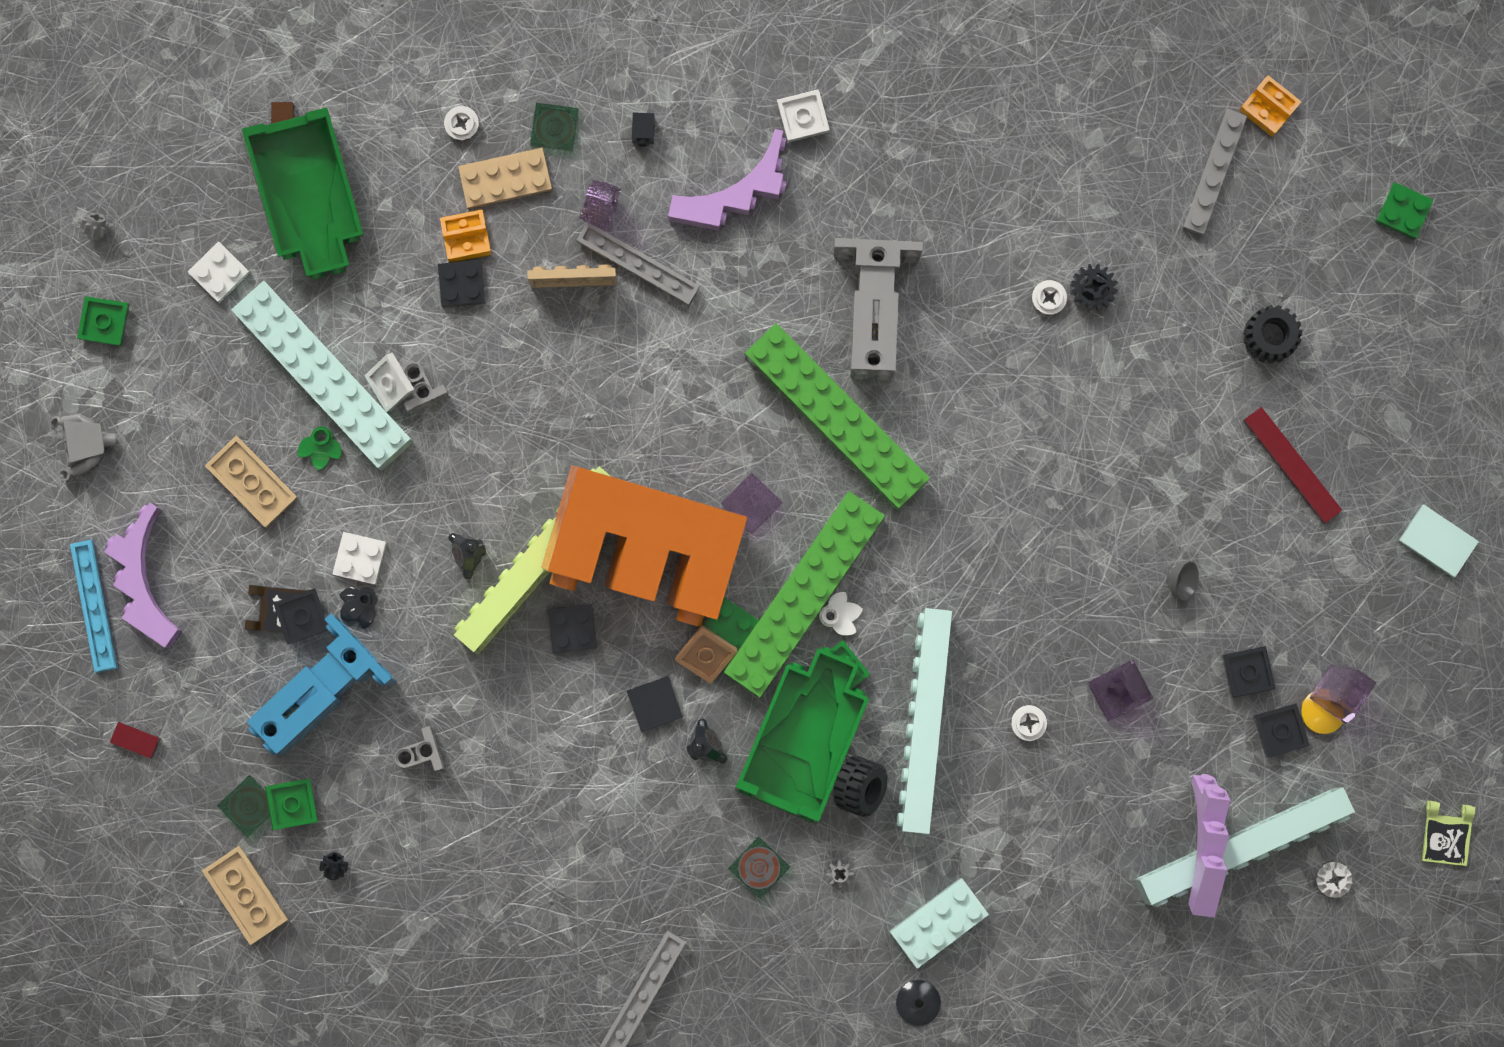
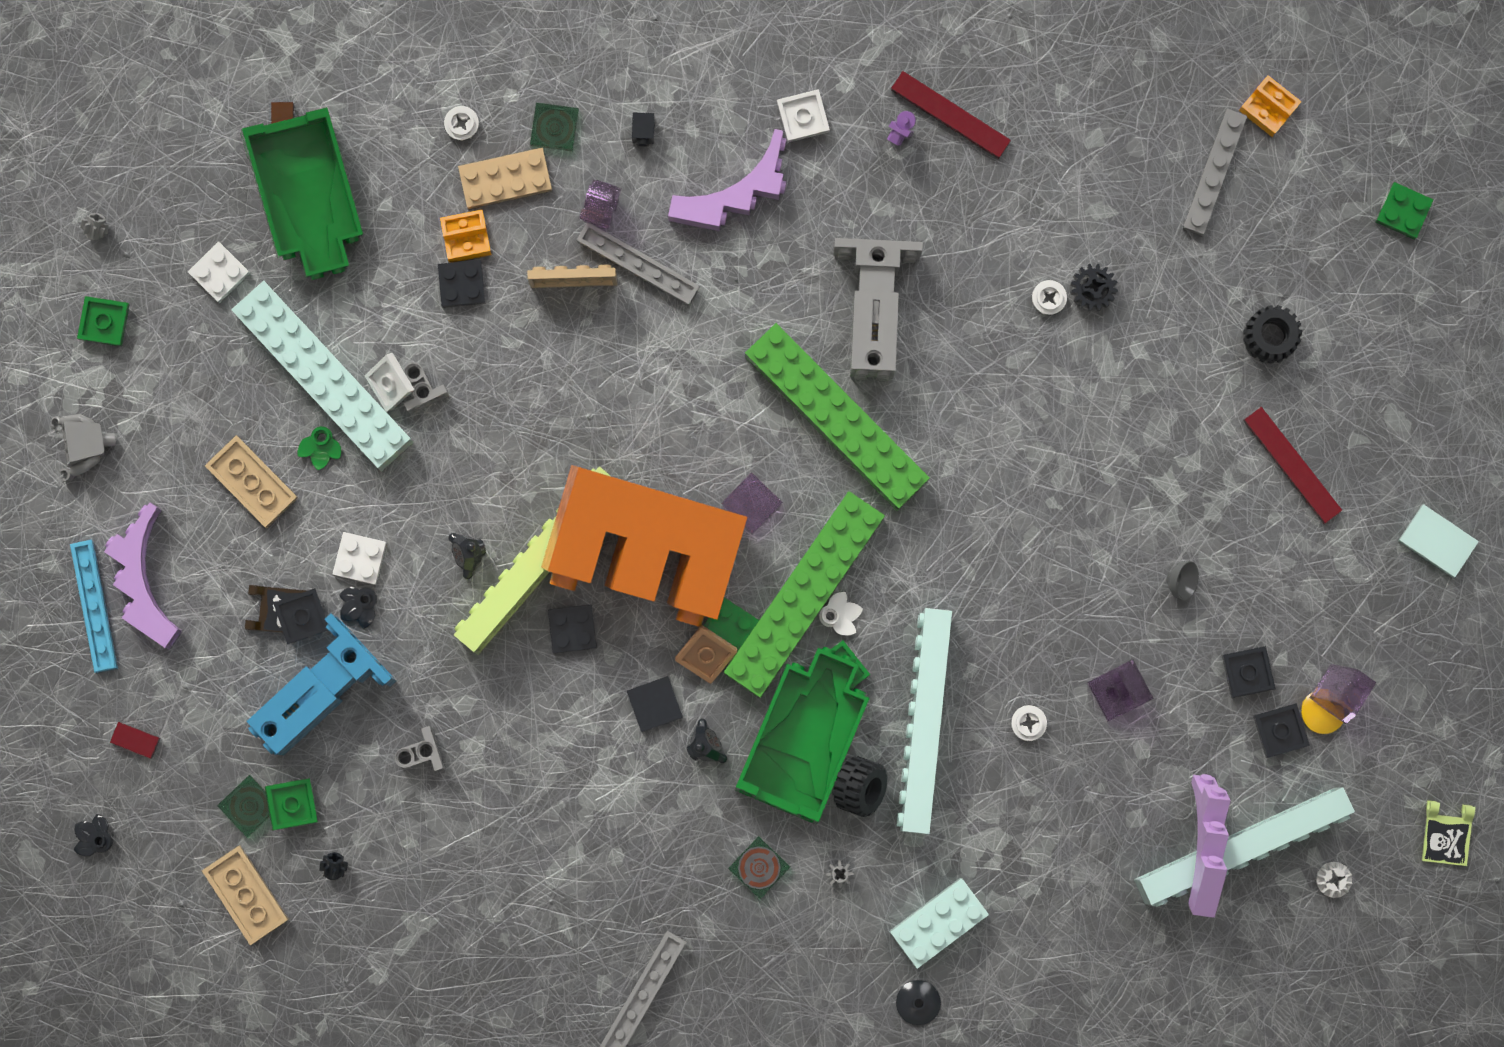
(90, 834): none -> black plate
(900, 128): none -> medium lavender hips
(950, 115): none -> dark red tile

